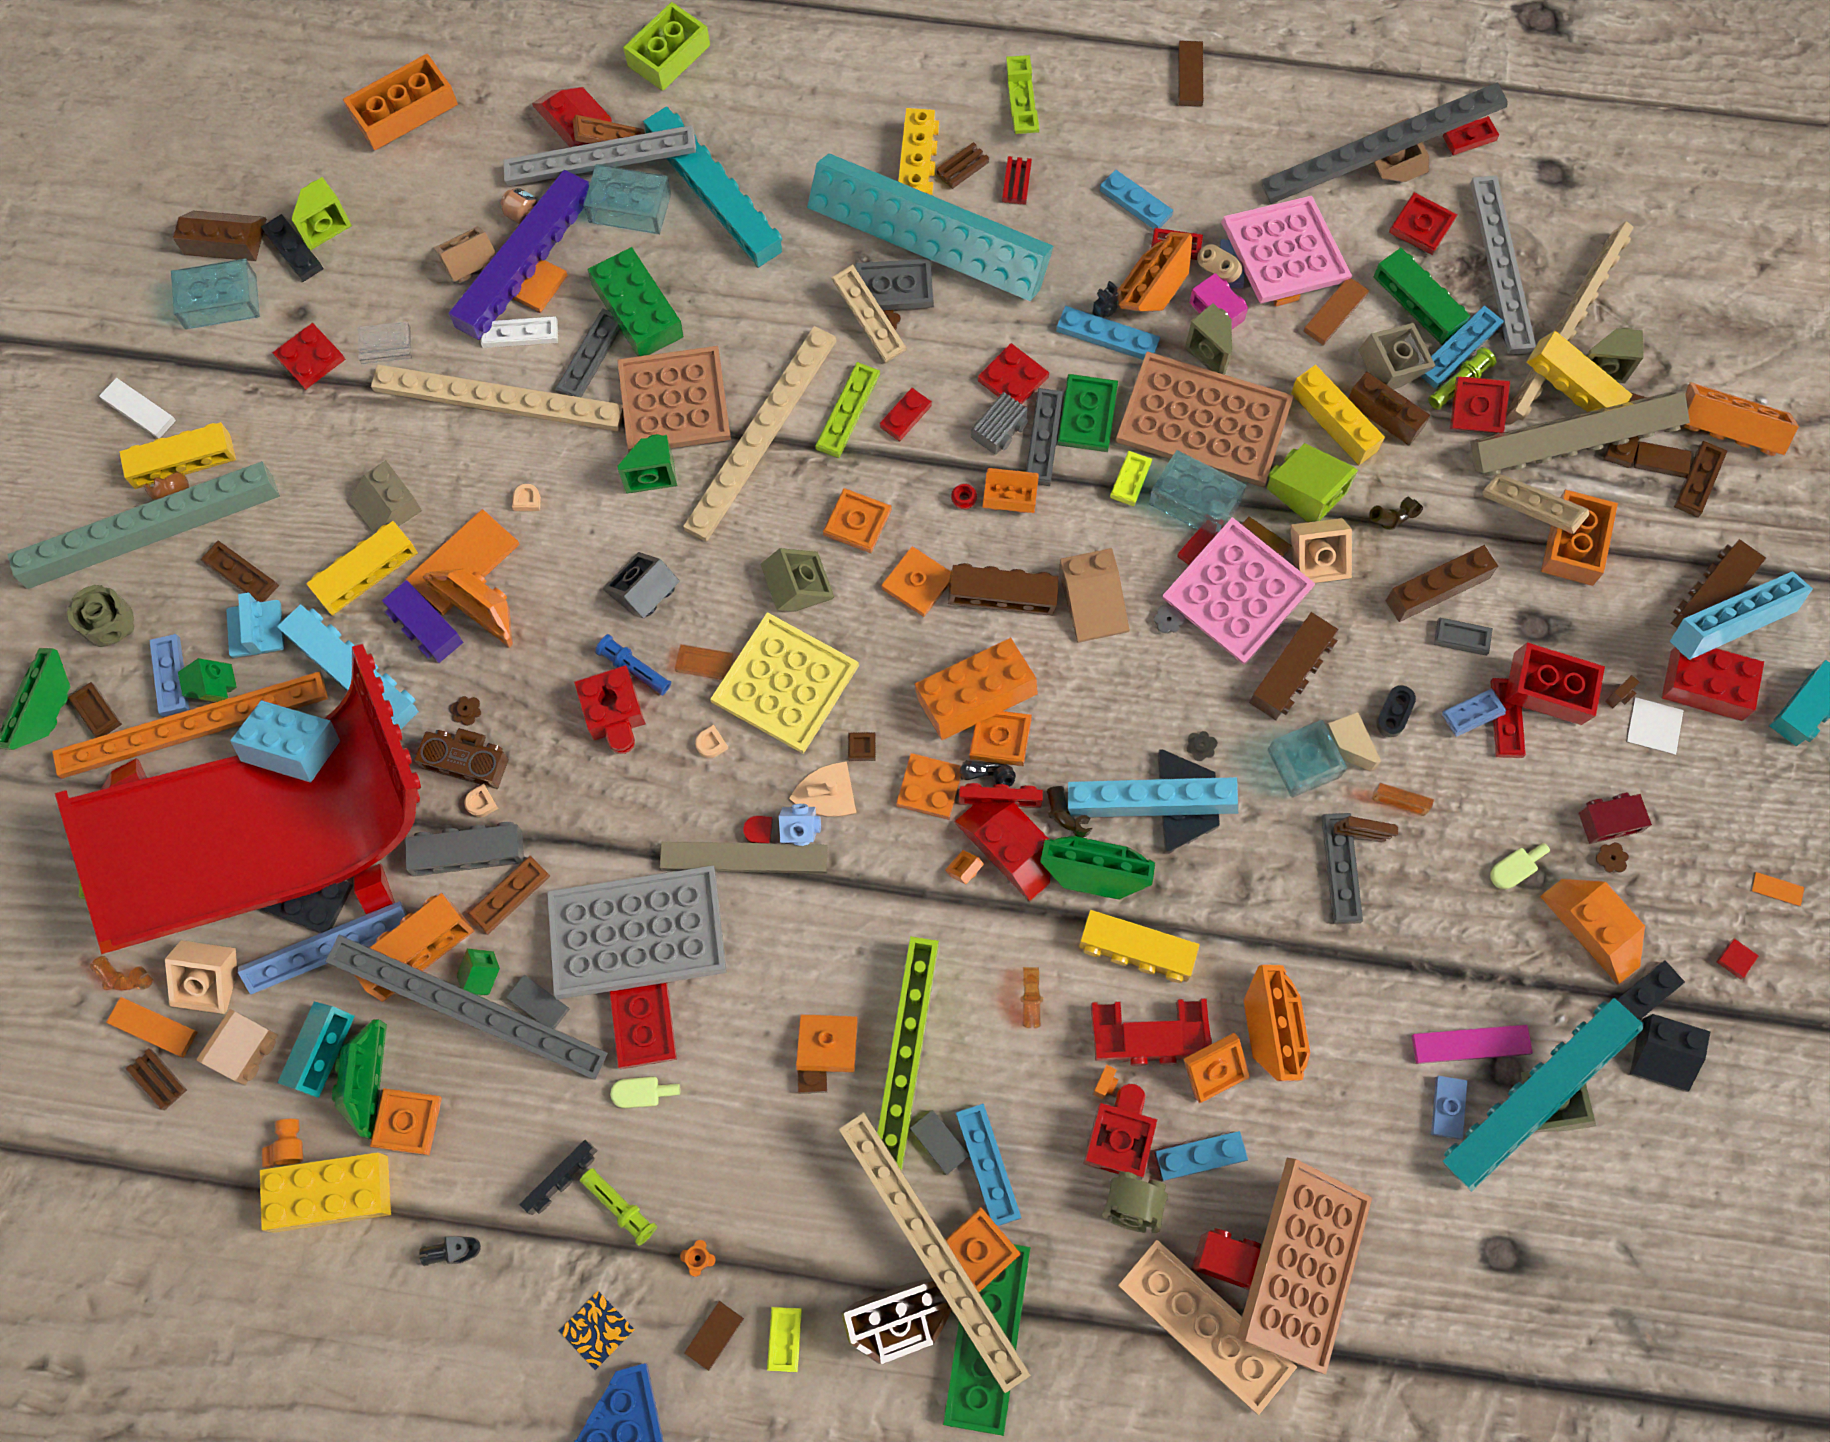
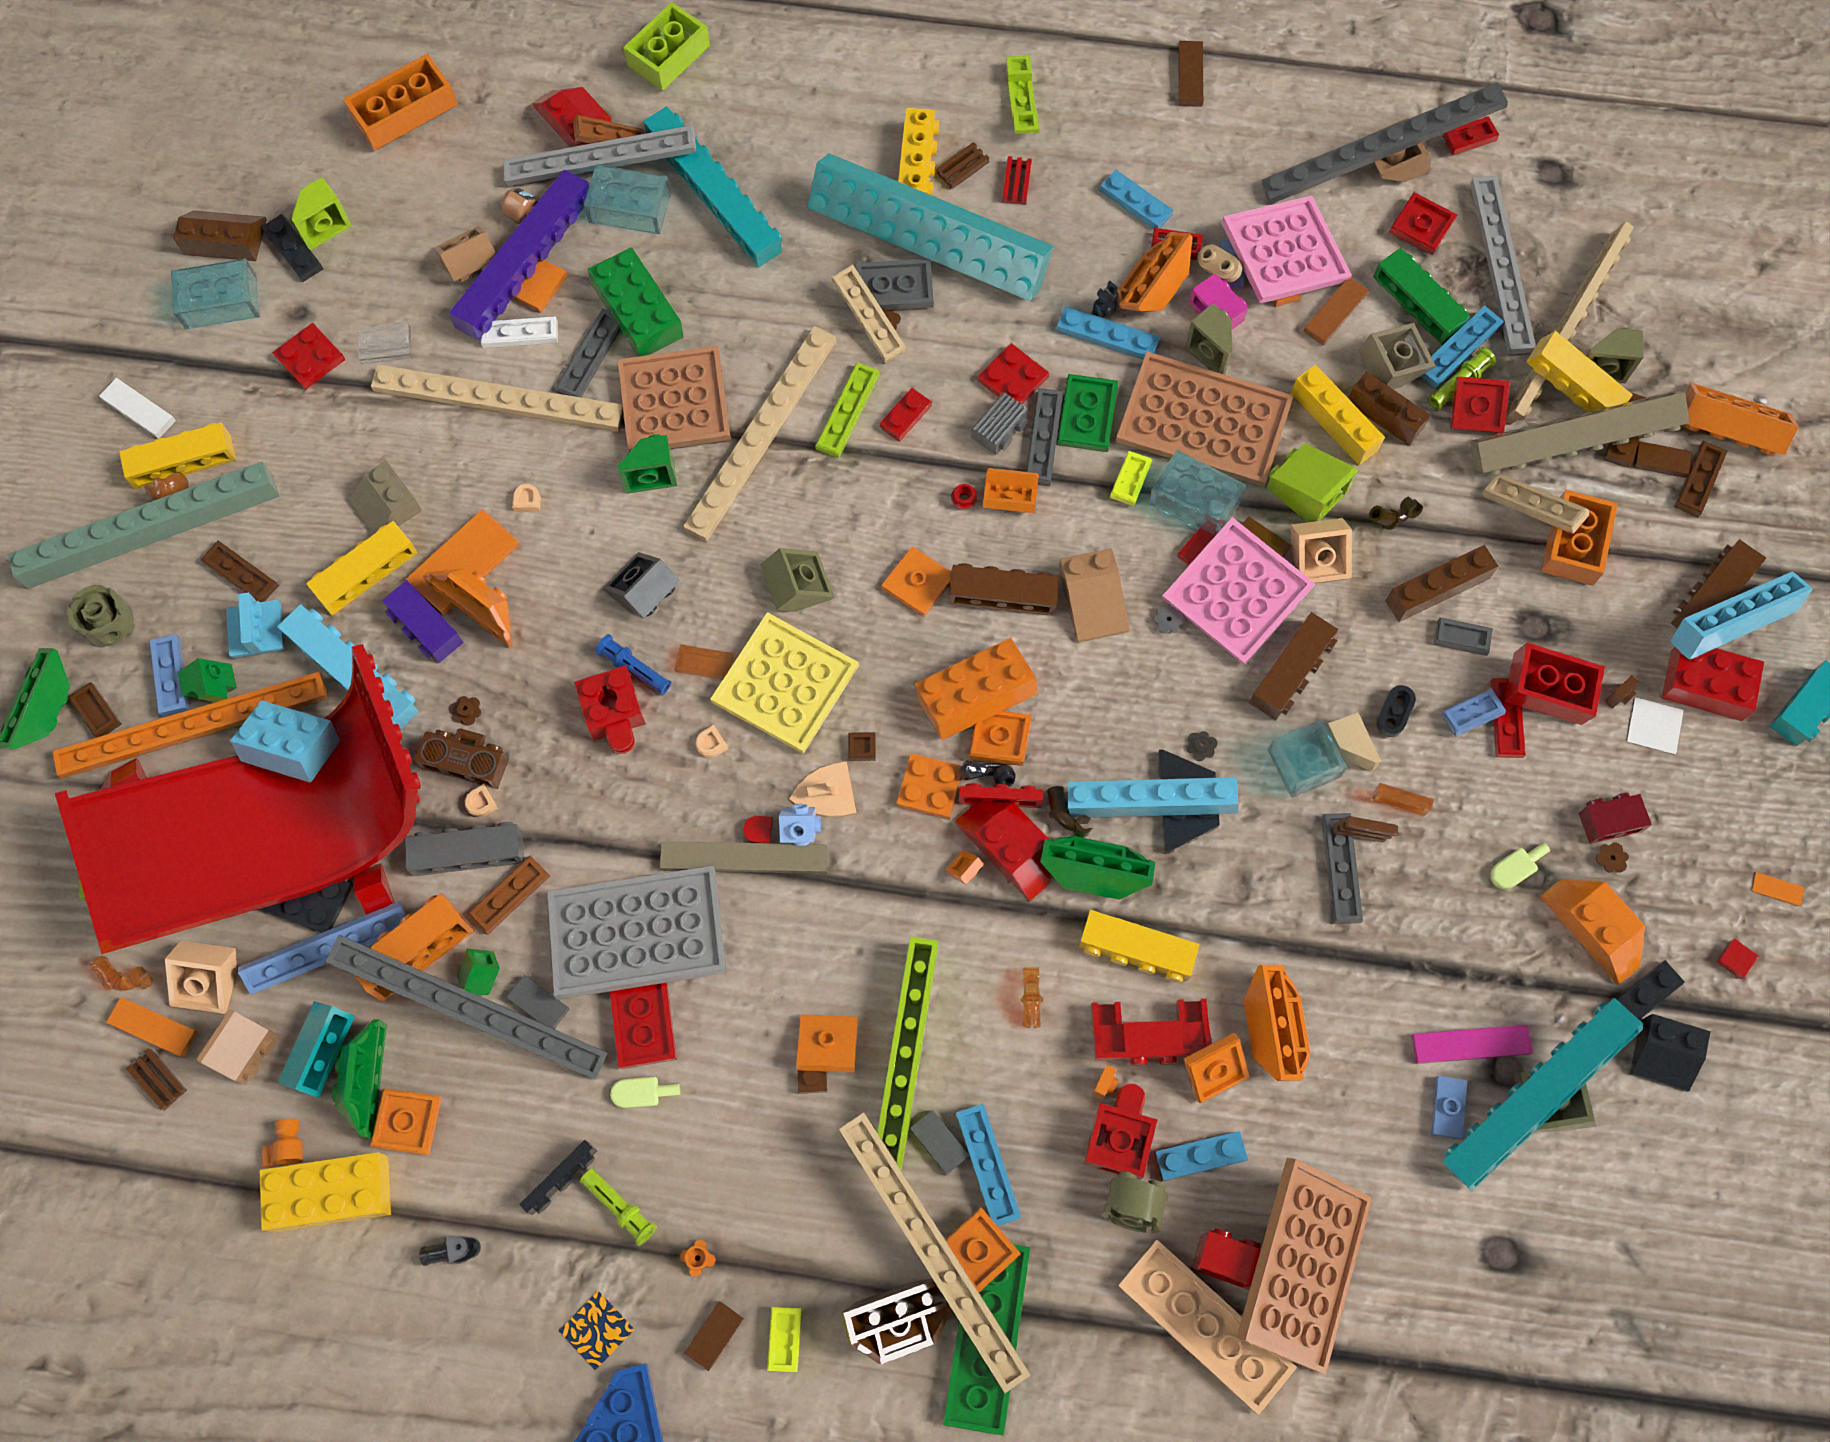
(857, 520): orange plate -> none

